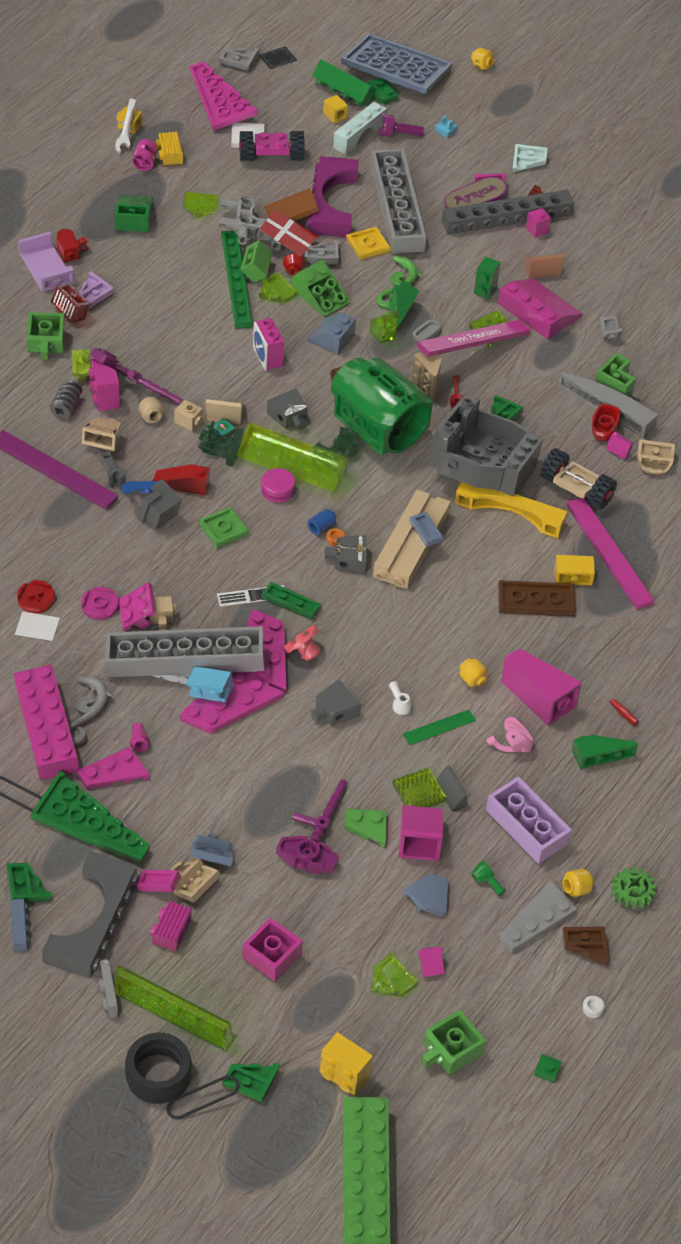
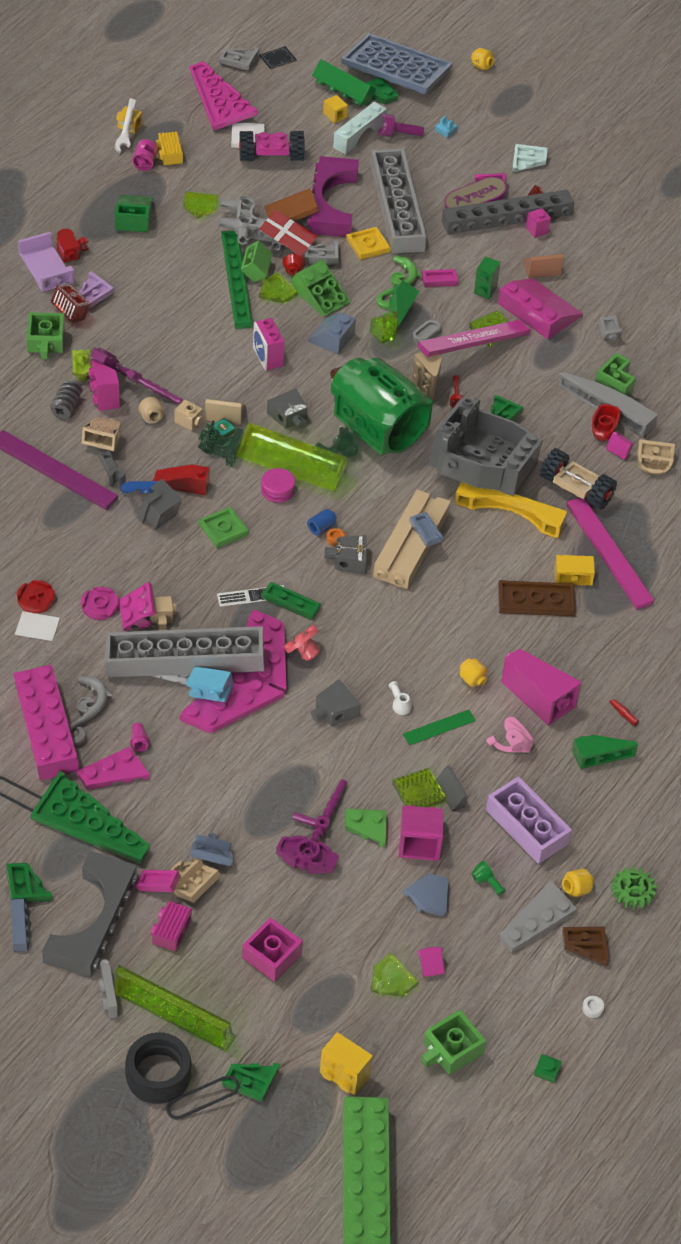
(438, 278): none -> dark pink tile

